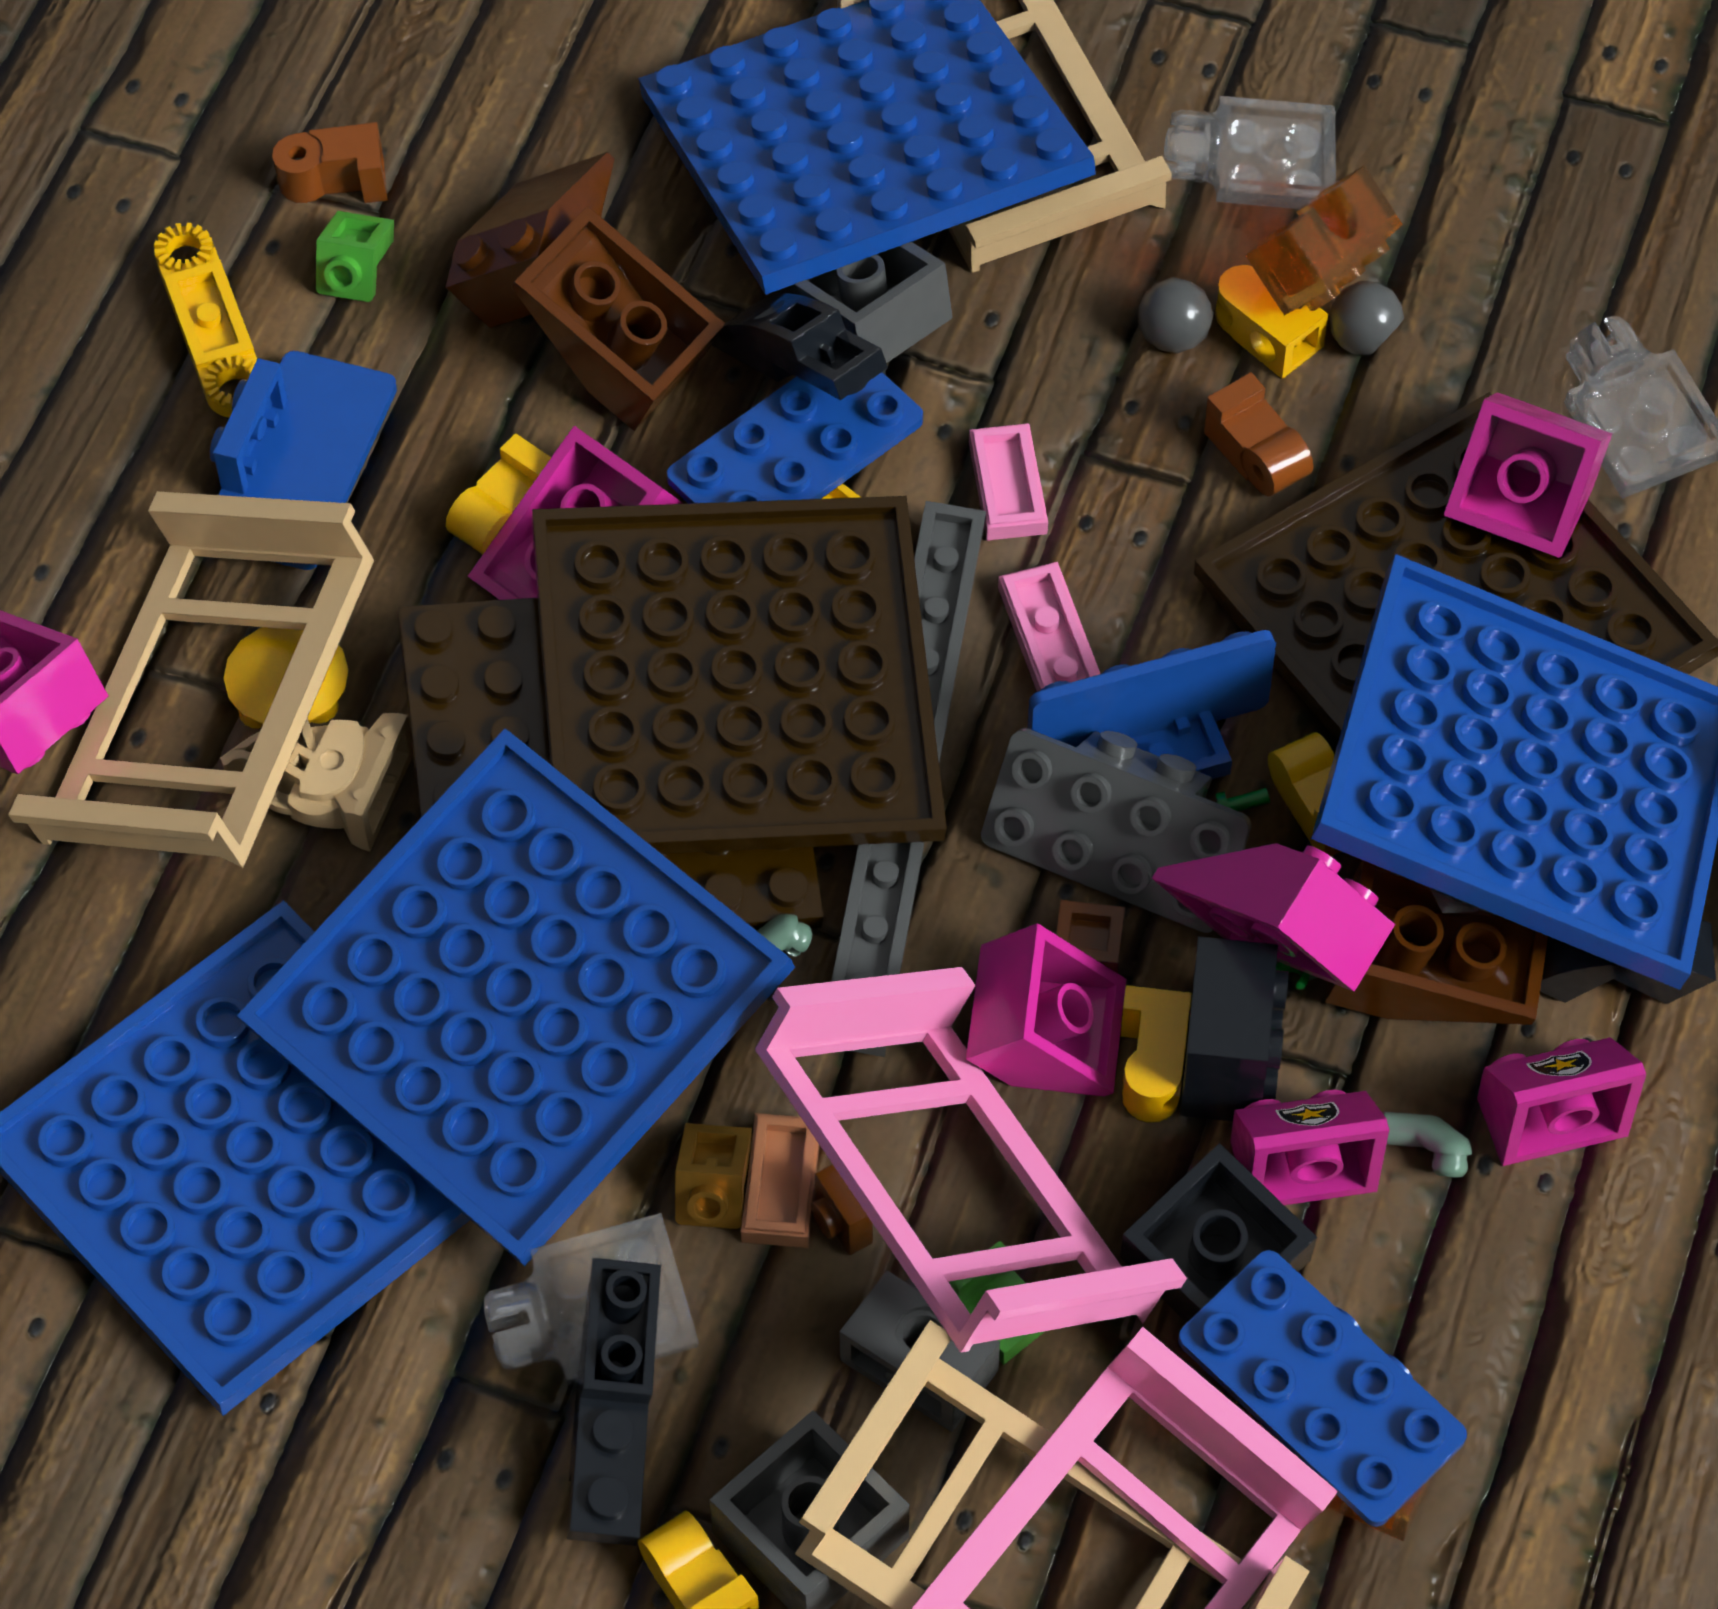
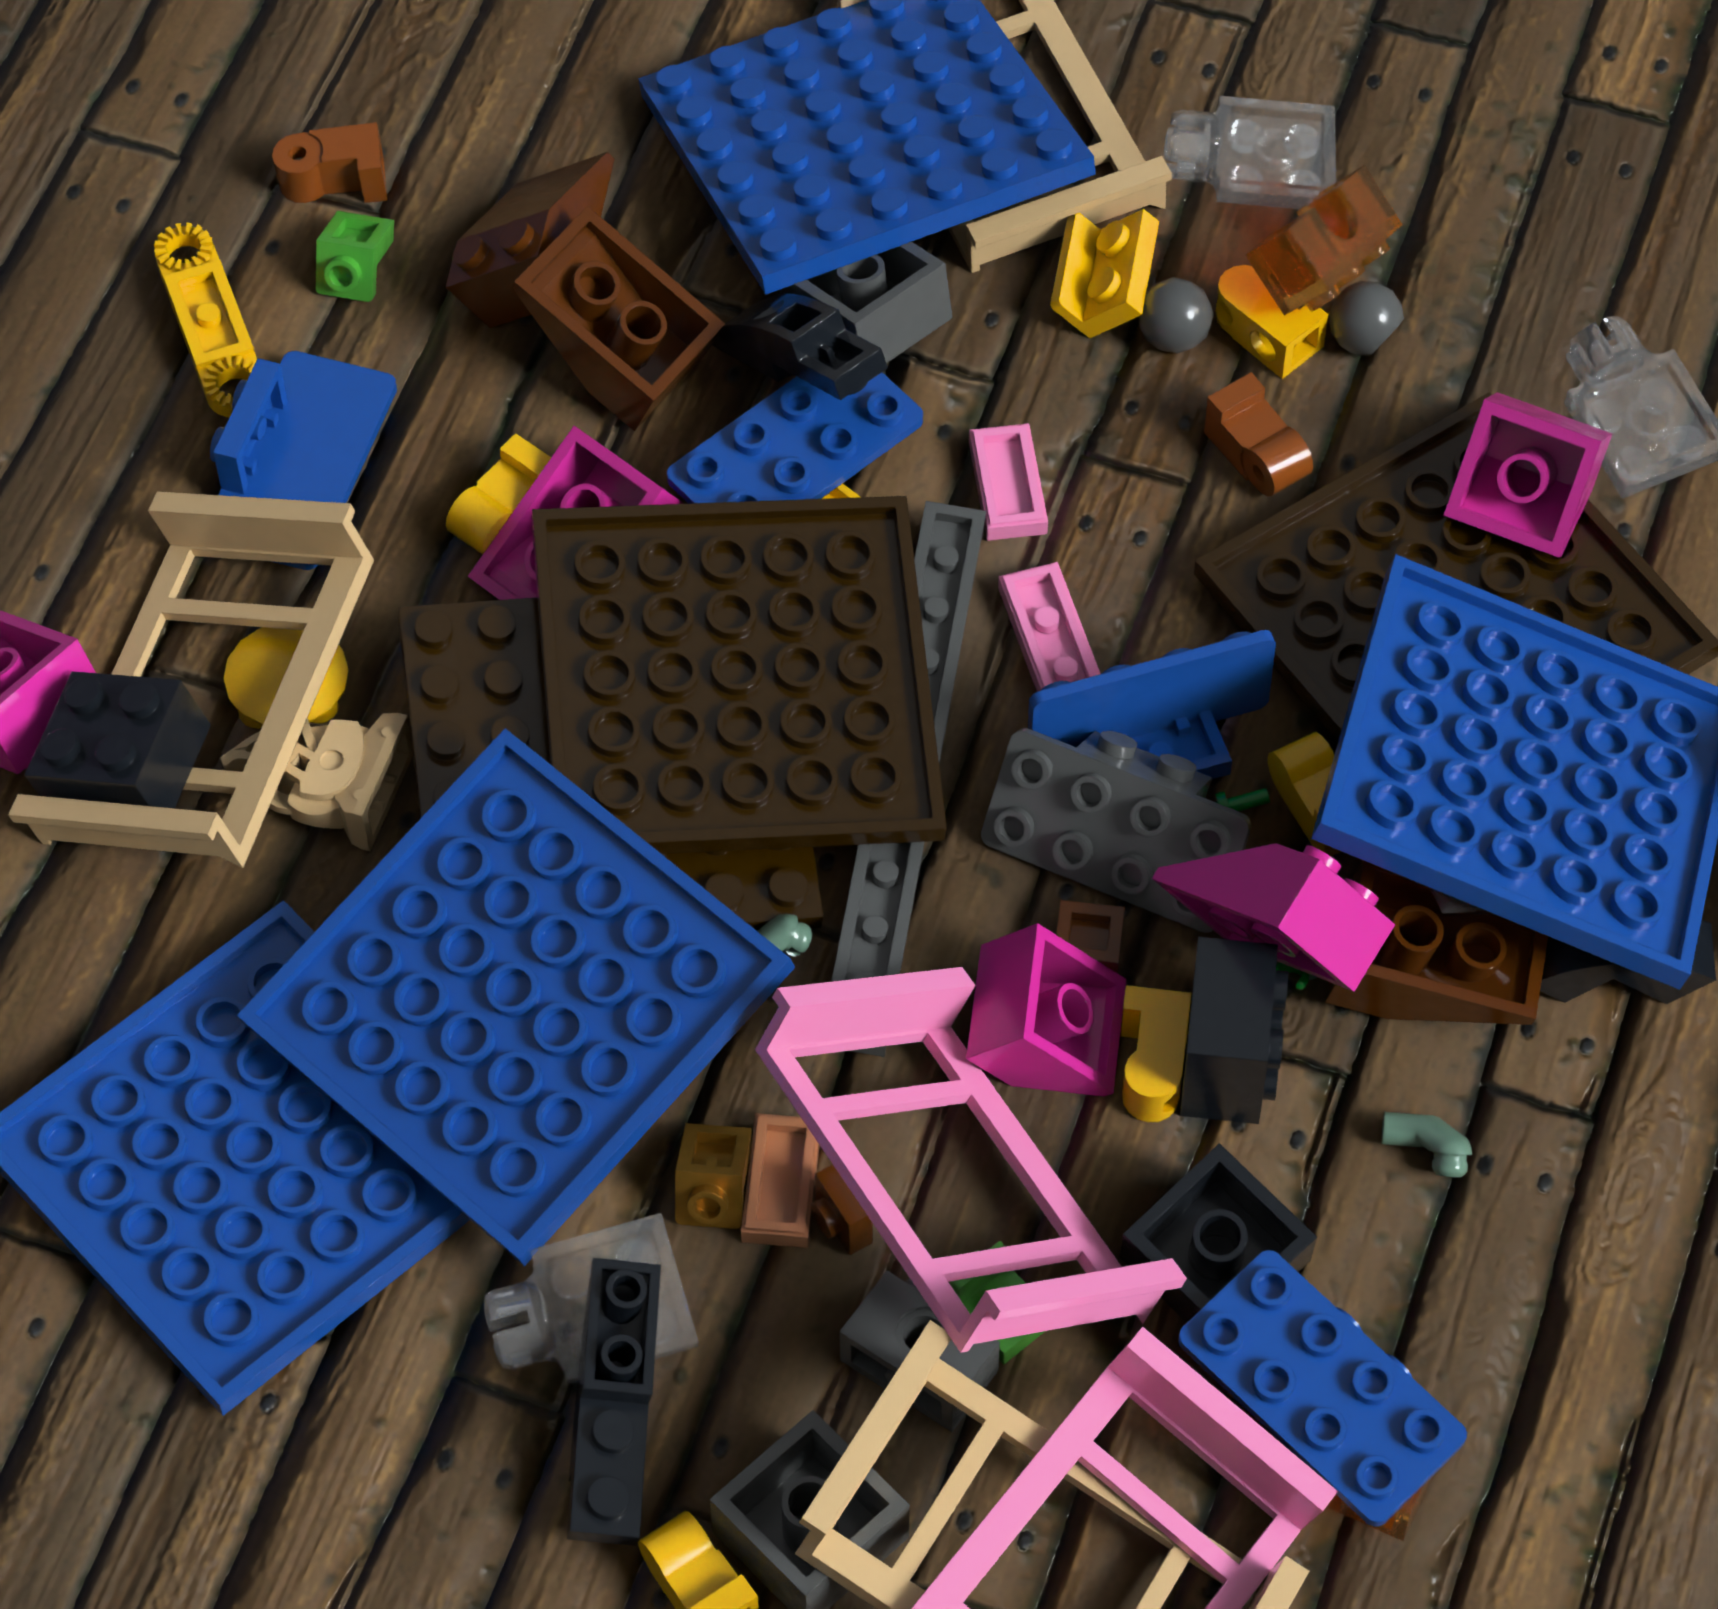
(119, 741): none -> black brick
(1104, 271): none -> yellow bracket
(1312, 1145): dark pink slope -> none
(1560, 1098): dark pink slope -> none

